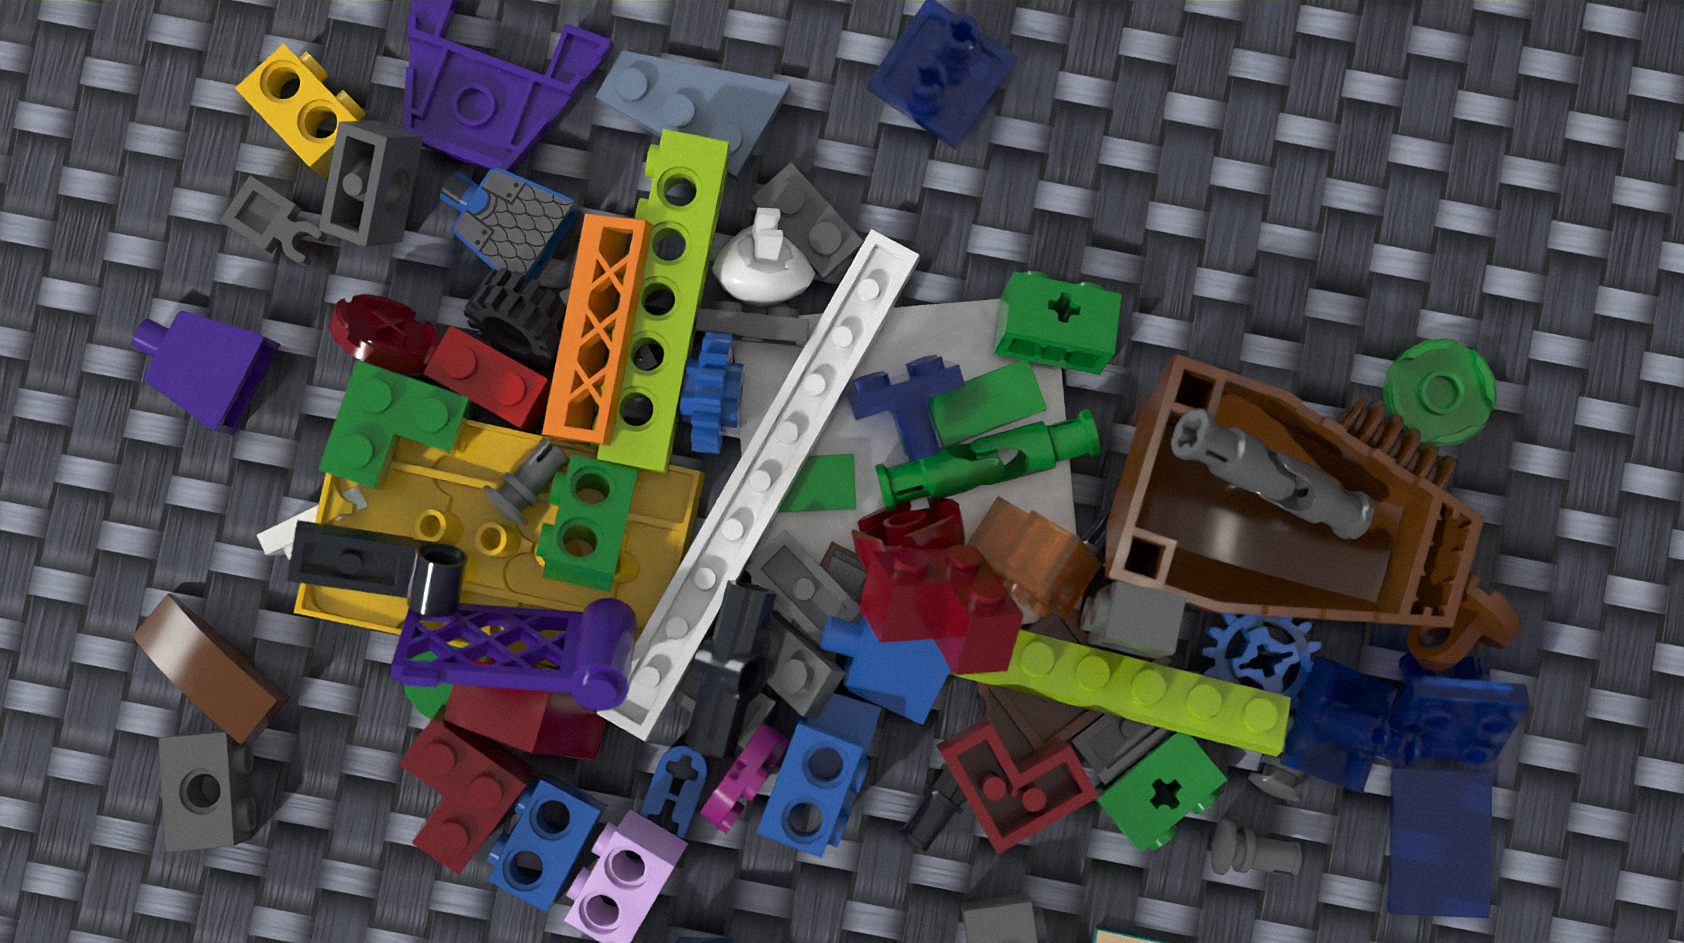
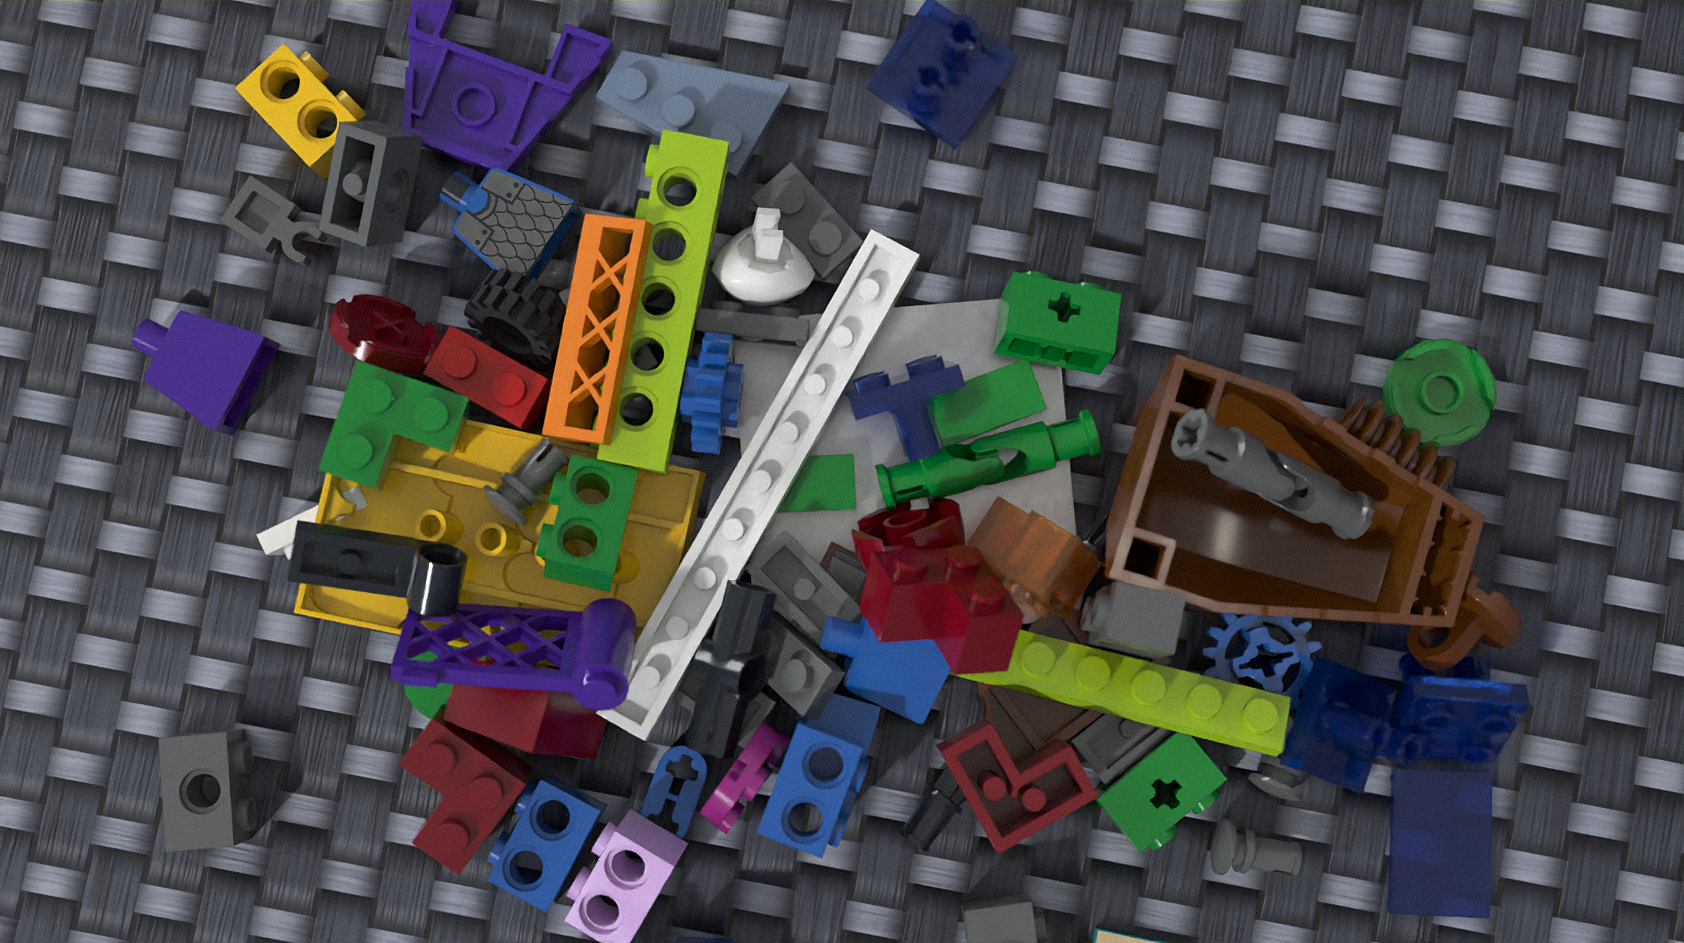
(210, 670): reddish brown slope -> none

